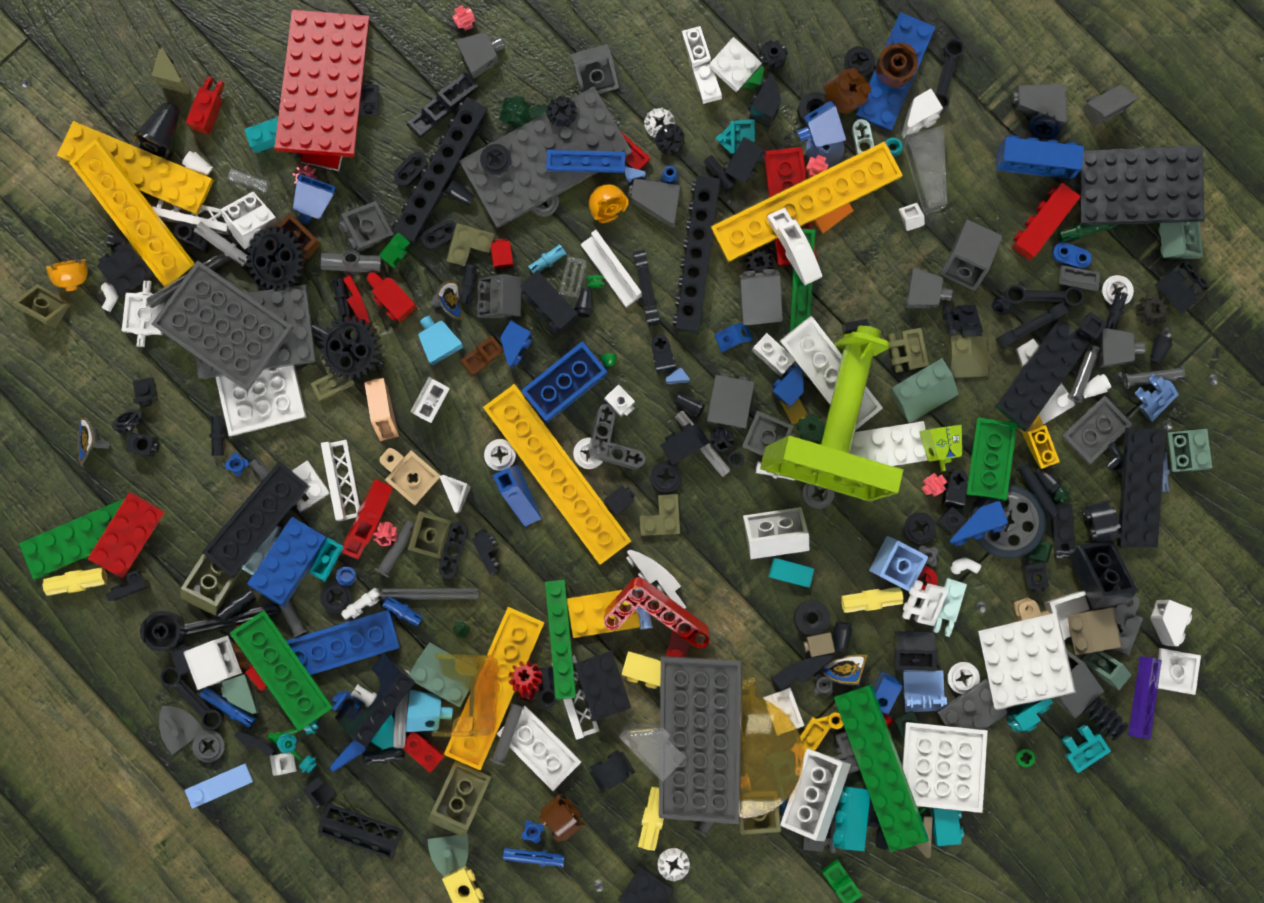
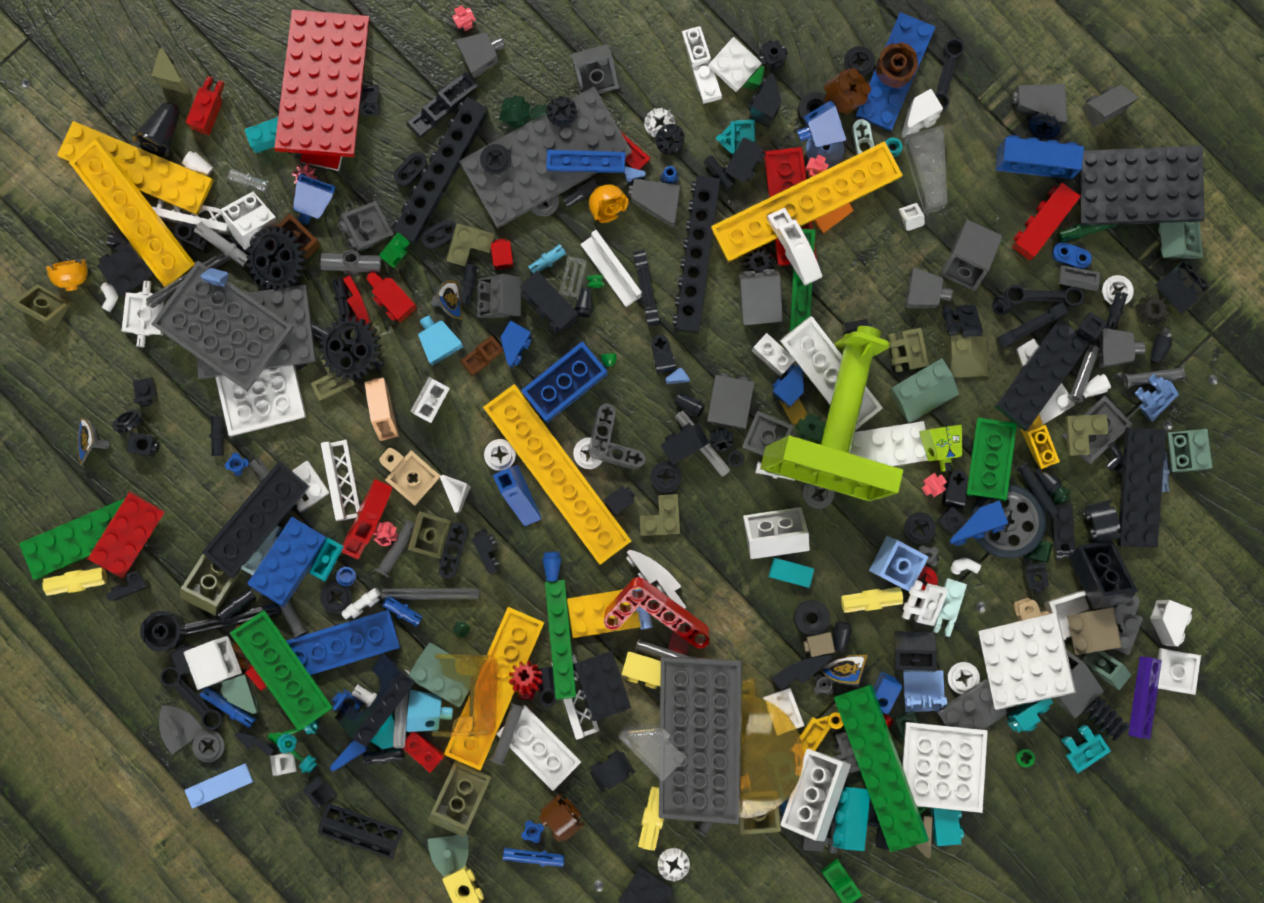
(215, 277): none -> medium blue slope
(459, 193): black cone -> none
(551, 565): none -> blue cone
(580, 193): none -> black axle
(620, 401): white brick -> none
(655, 651): none -> dark grey pin
(732, 336): blue bracket -> none
(1080, 428): none -> olive plate

